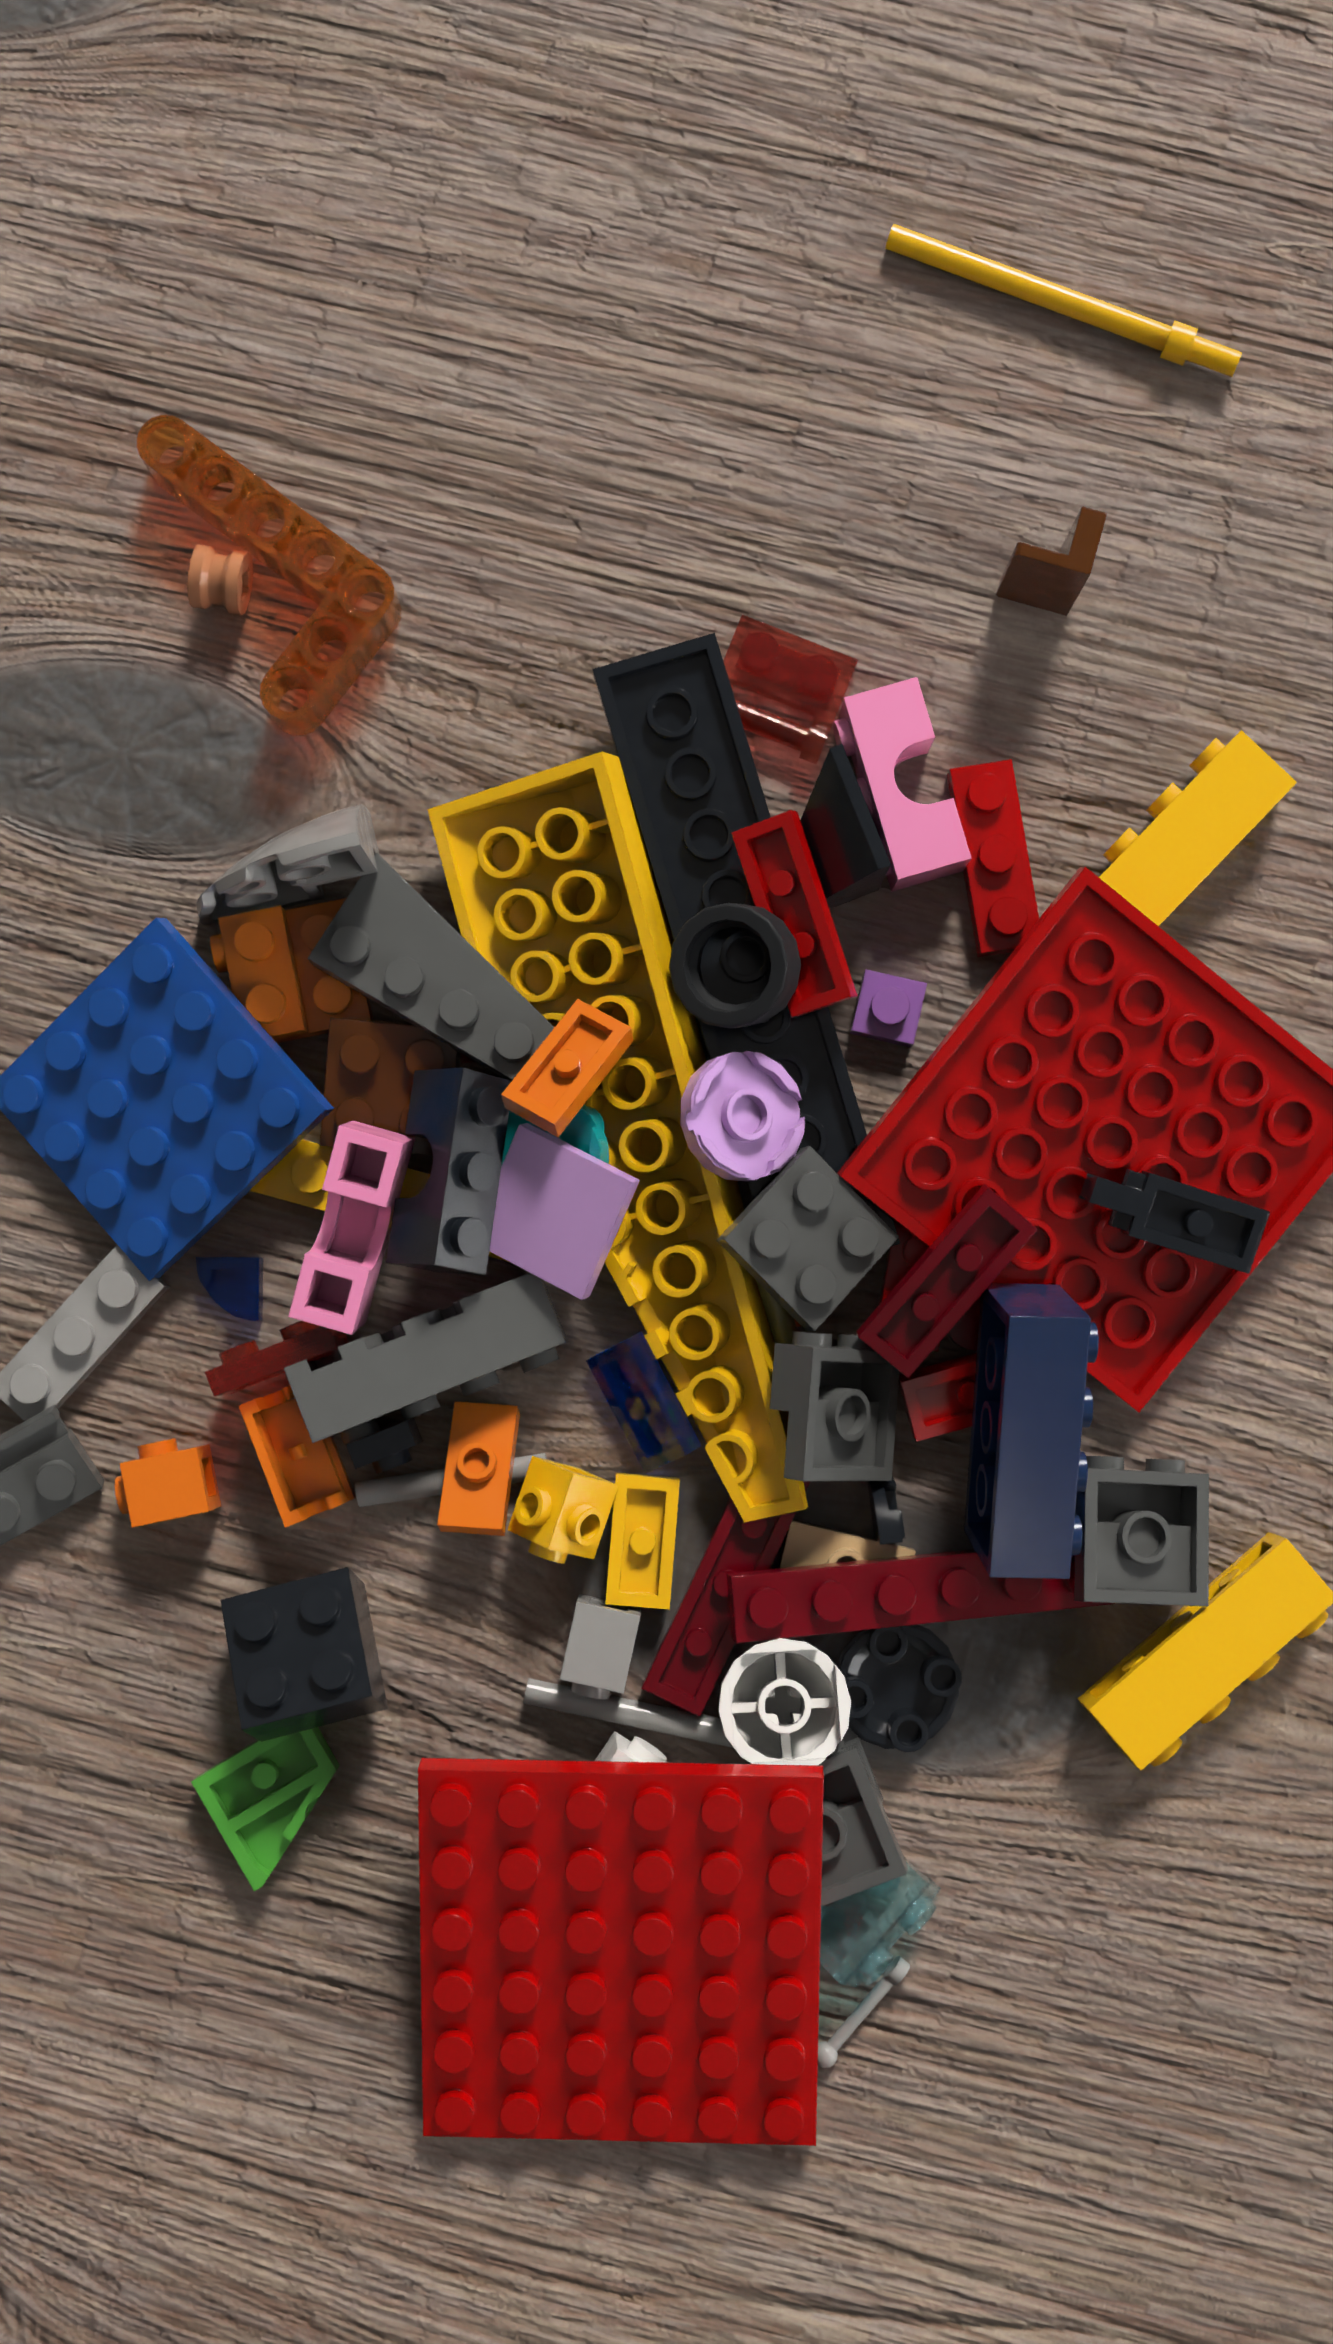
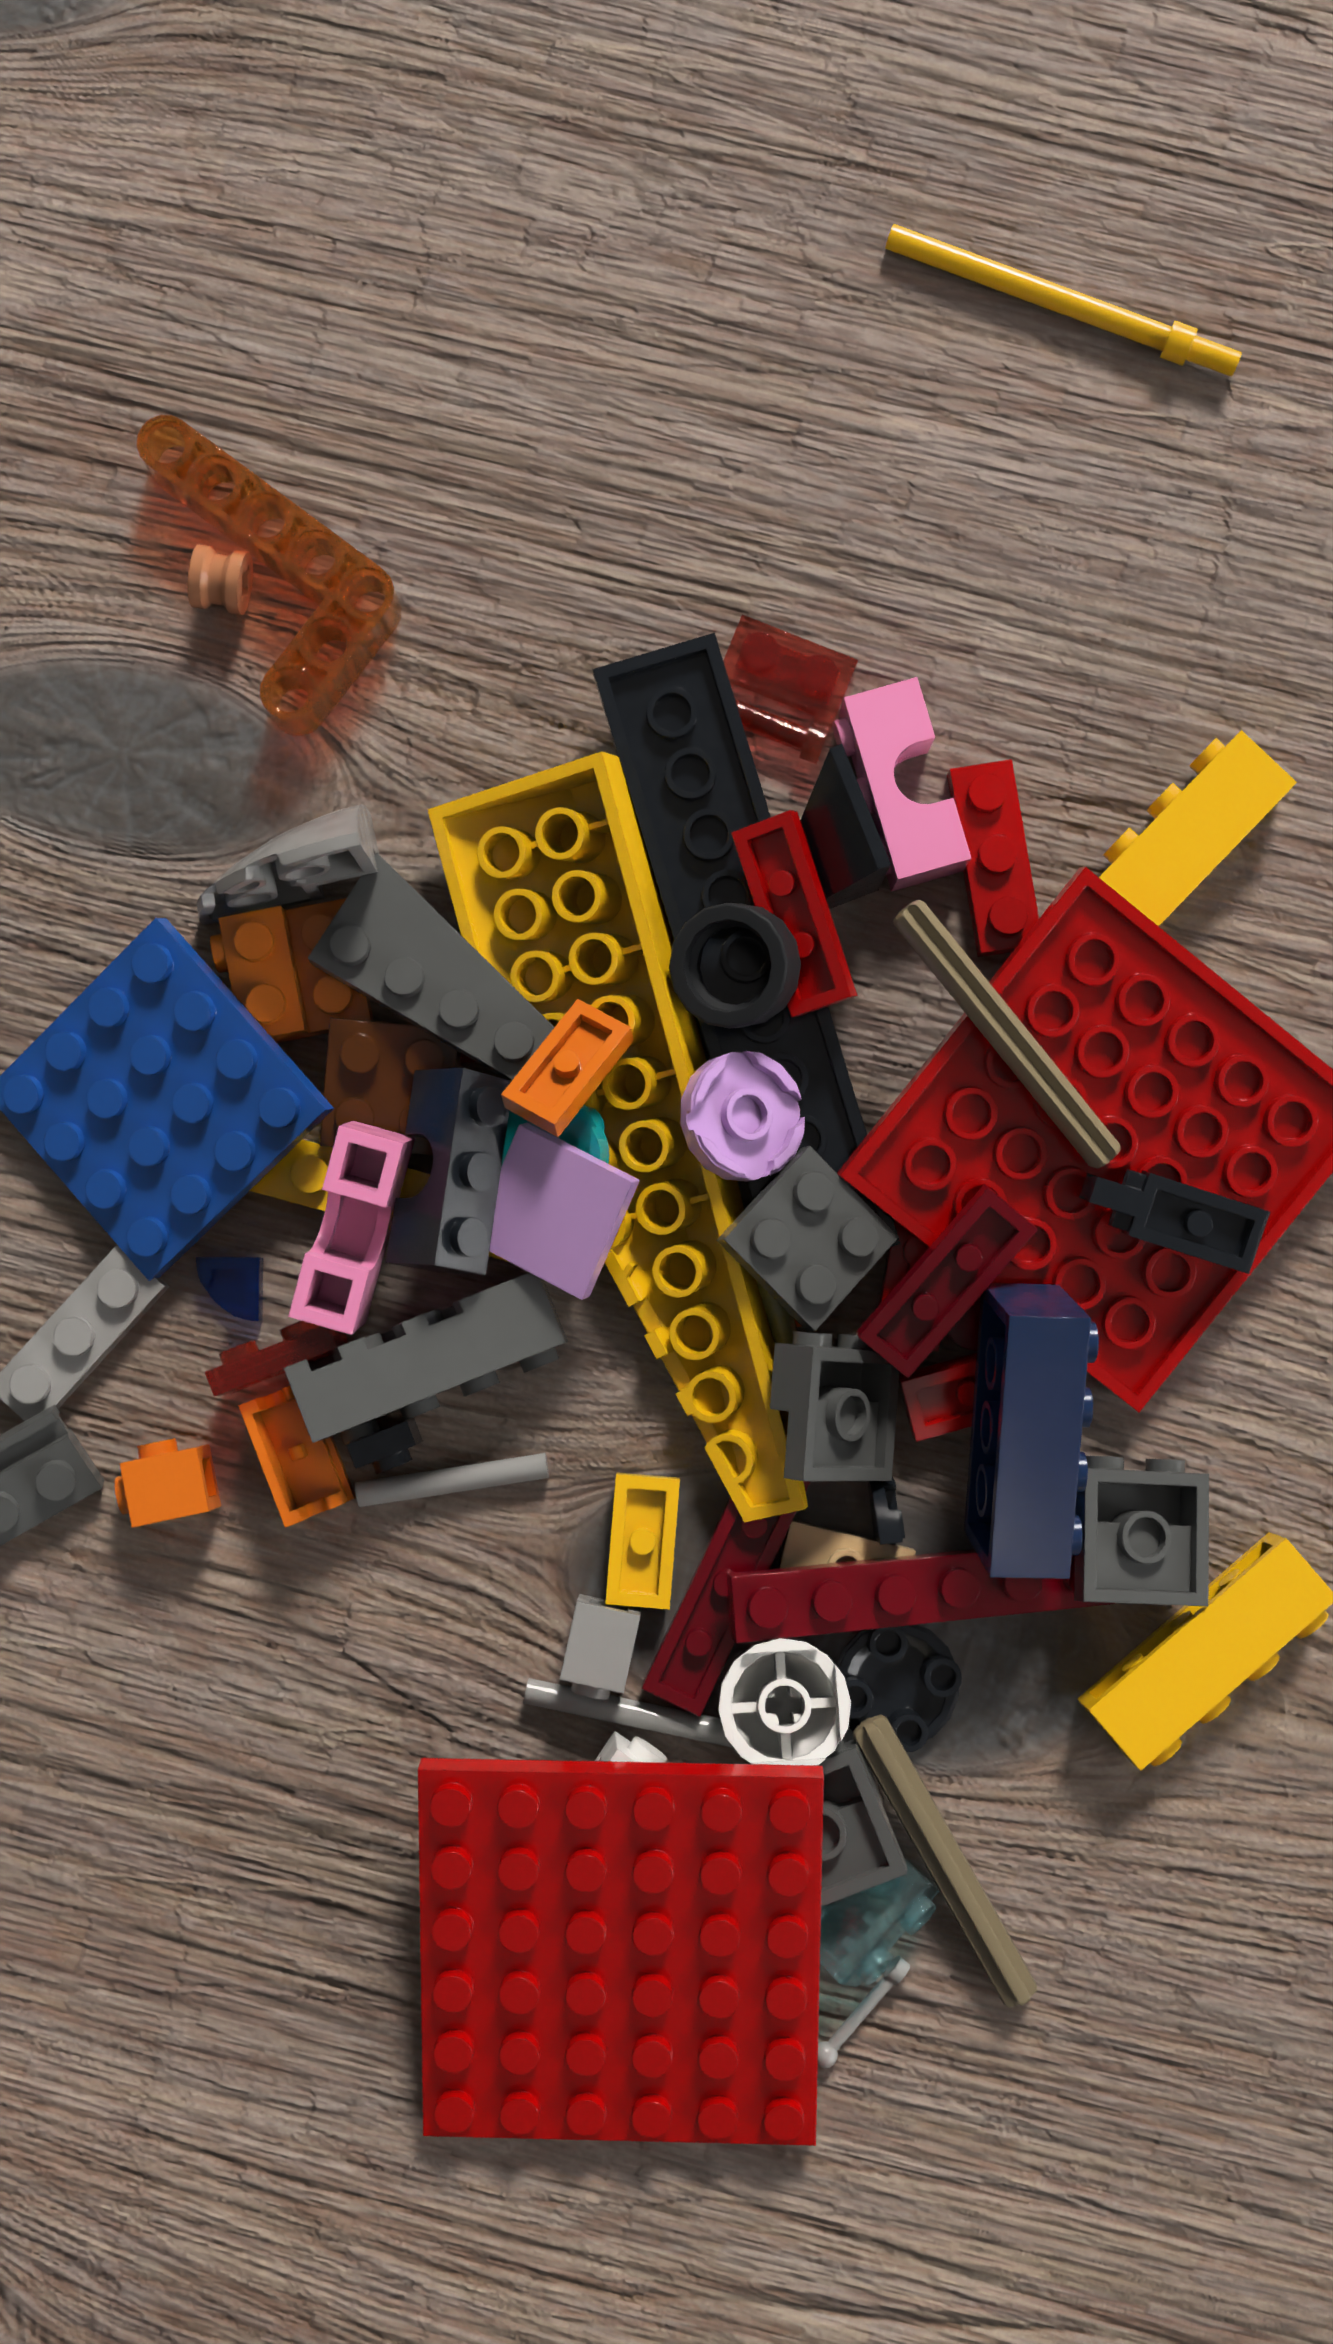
(266, 1796): bright green wing -> none
(303, 1654): black brick -> none
(479, 1469): orange plate -> none
(562, 1510): yellow brick -> none
(643, 1403): clear blue plate -> none
(888, 1008): medium lavender plate -> none
(945, 1860): none -> dark tan axle
(1006, 1034): none -> dark tan axle
(1053, 578): reddish brown panel -> none

